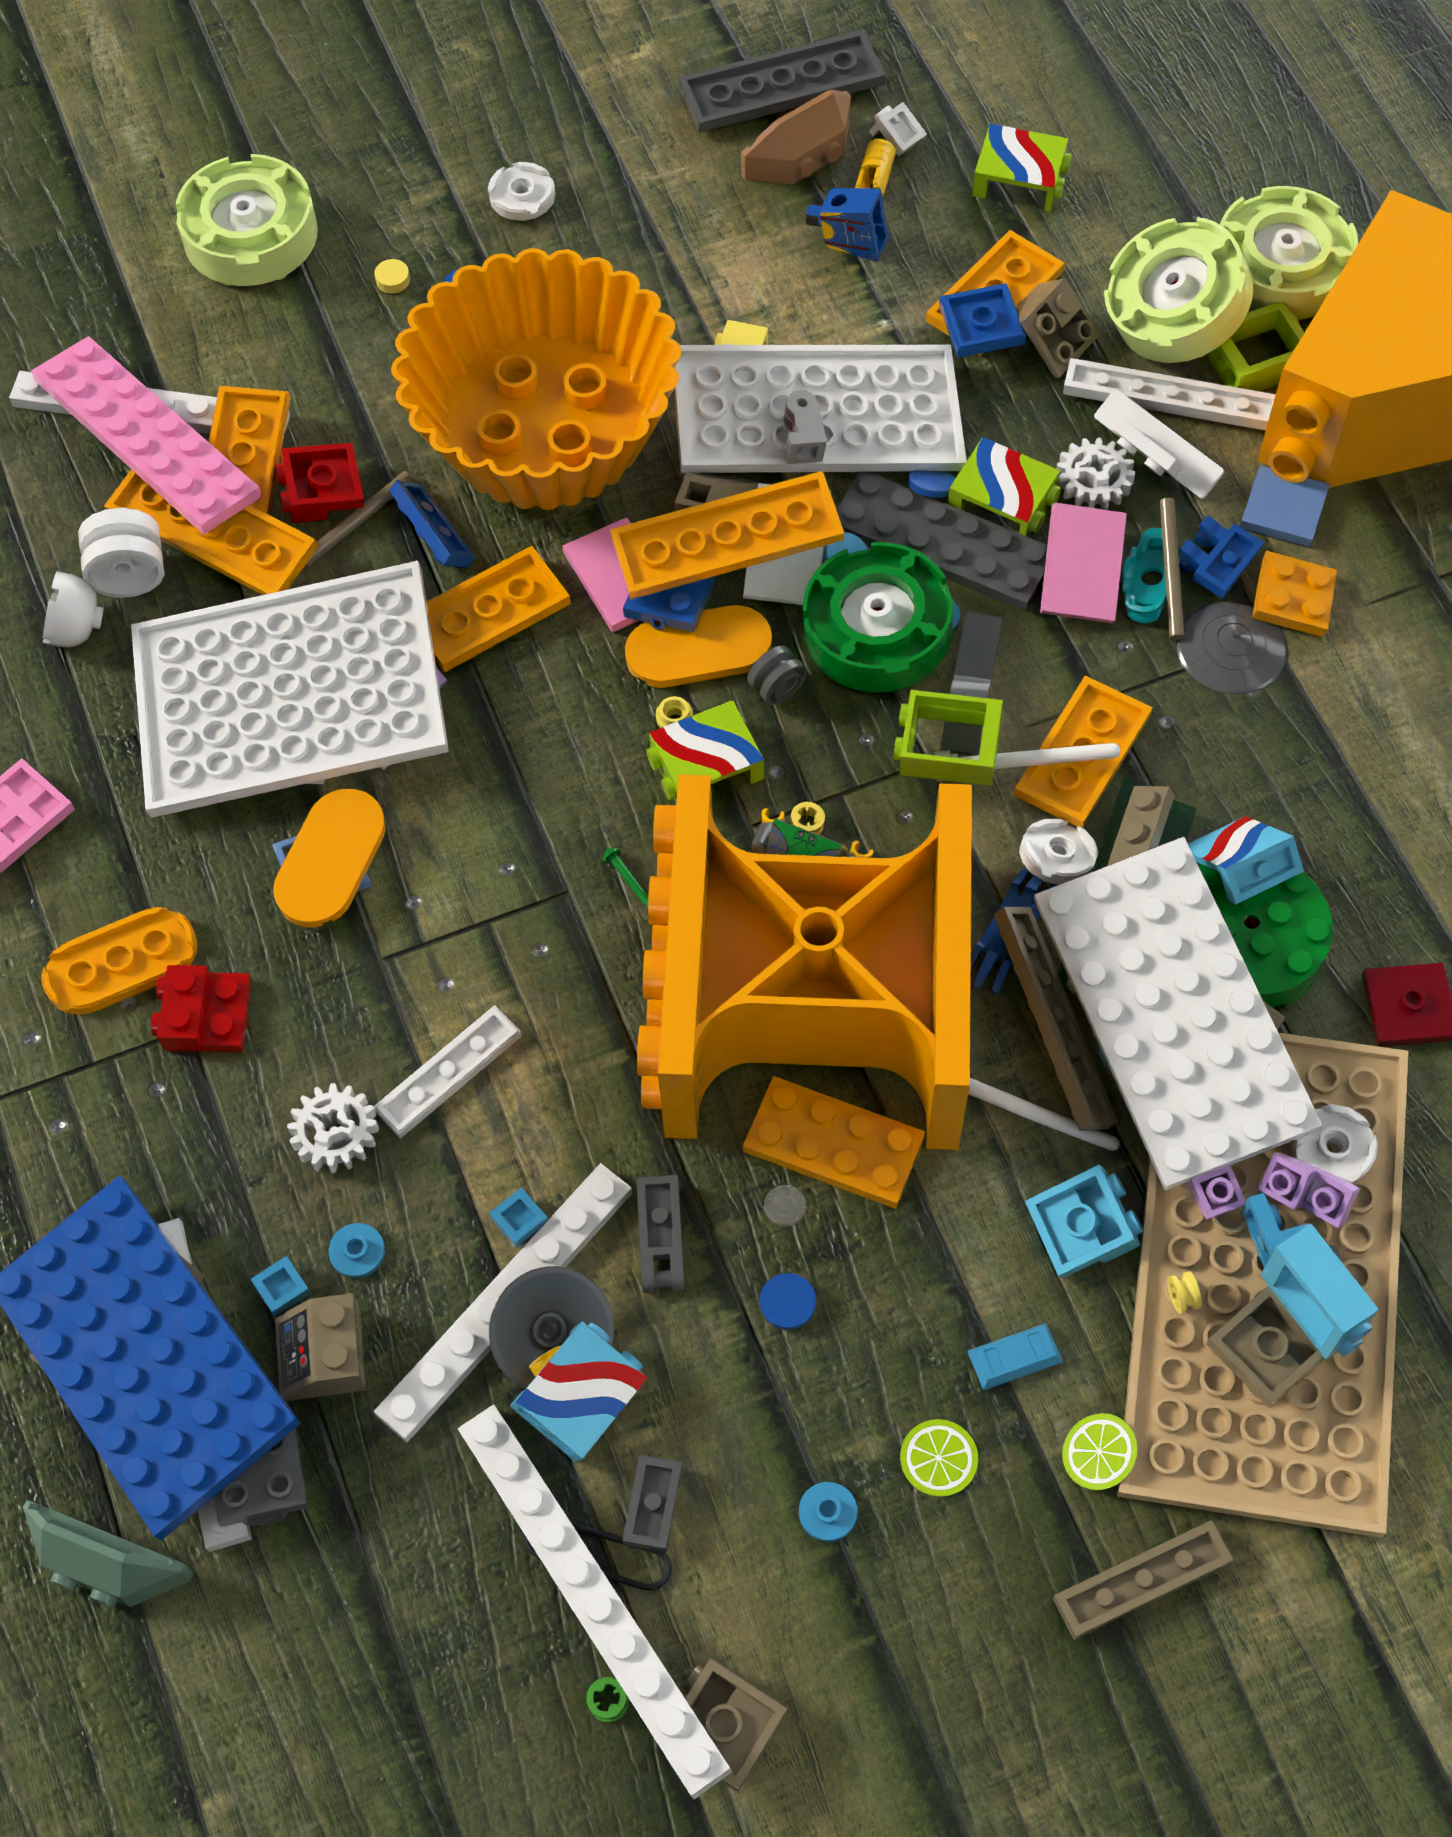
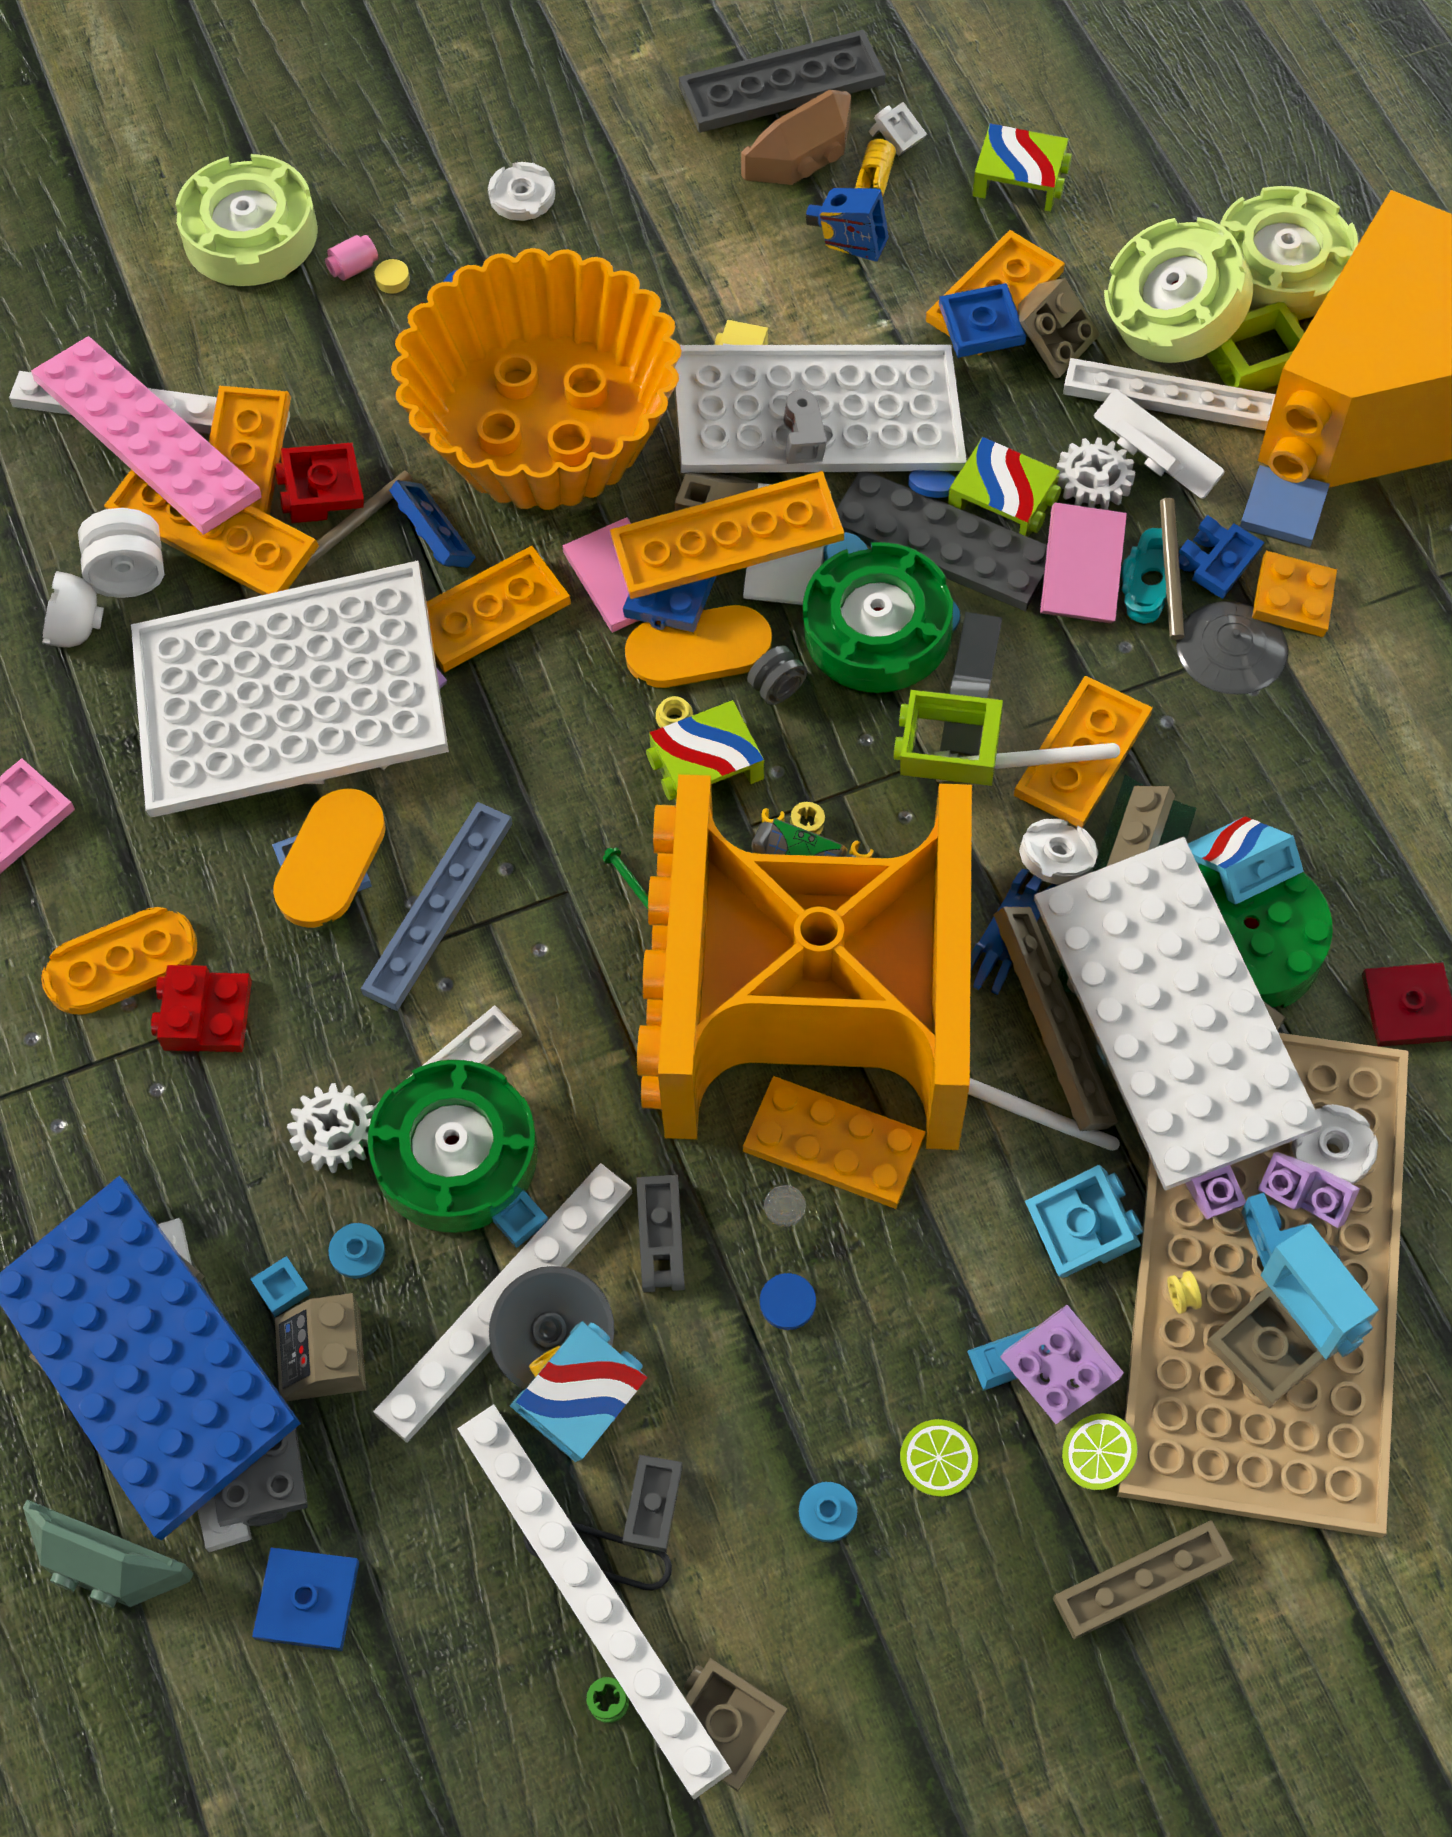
(306, 1599): none -> blue plate
(351, 257): none -> bright pink brick
(436, 906): none -> sand blue plate
(452, 1145): none -> green piece
(1072, 1355): none -> lavender plate

